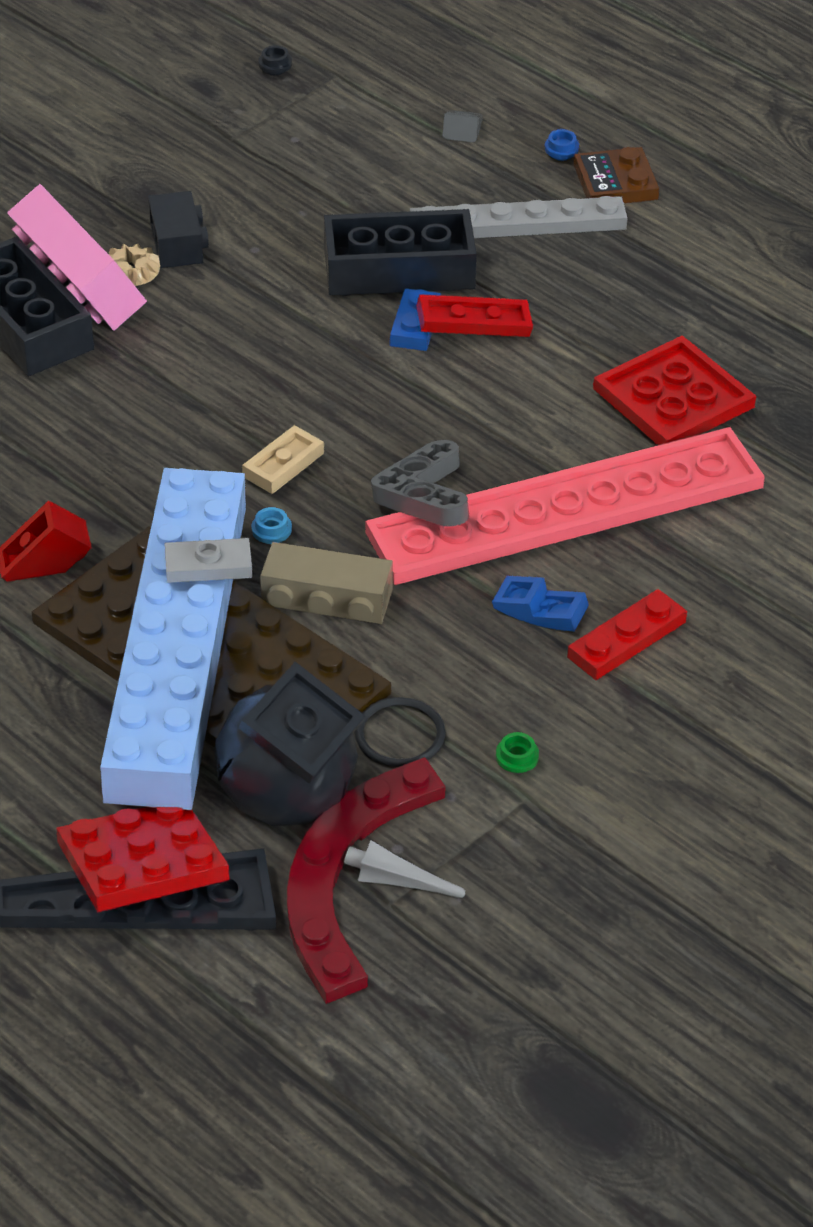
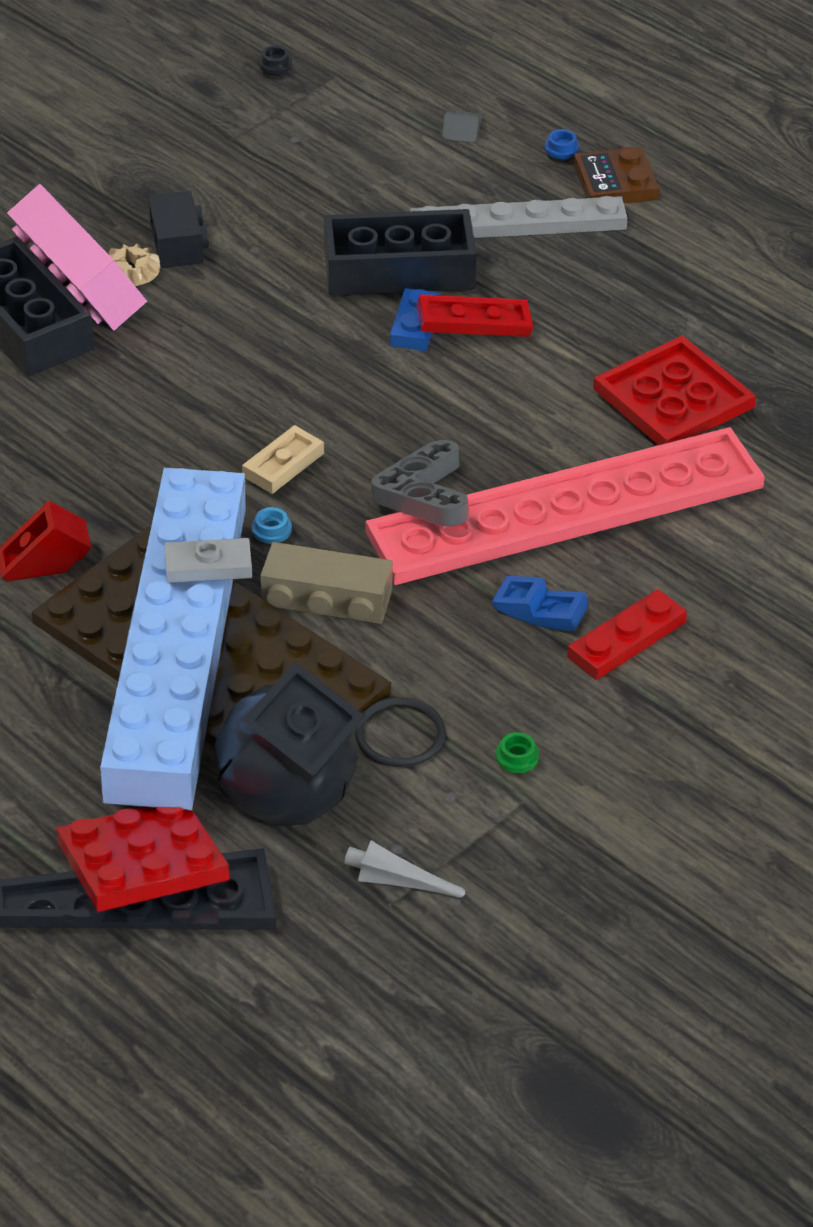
(320, 859): dark red plate -> none

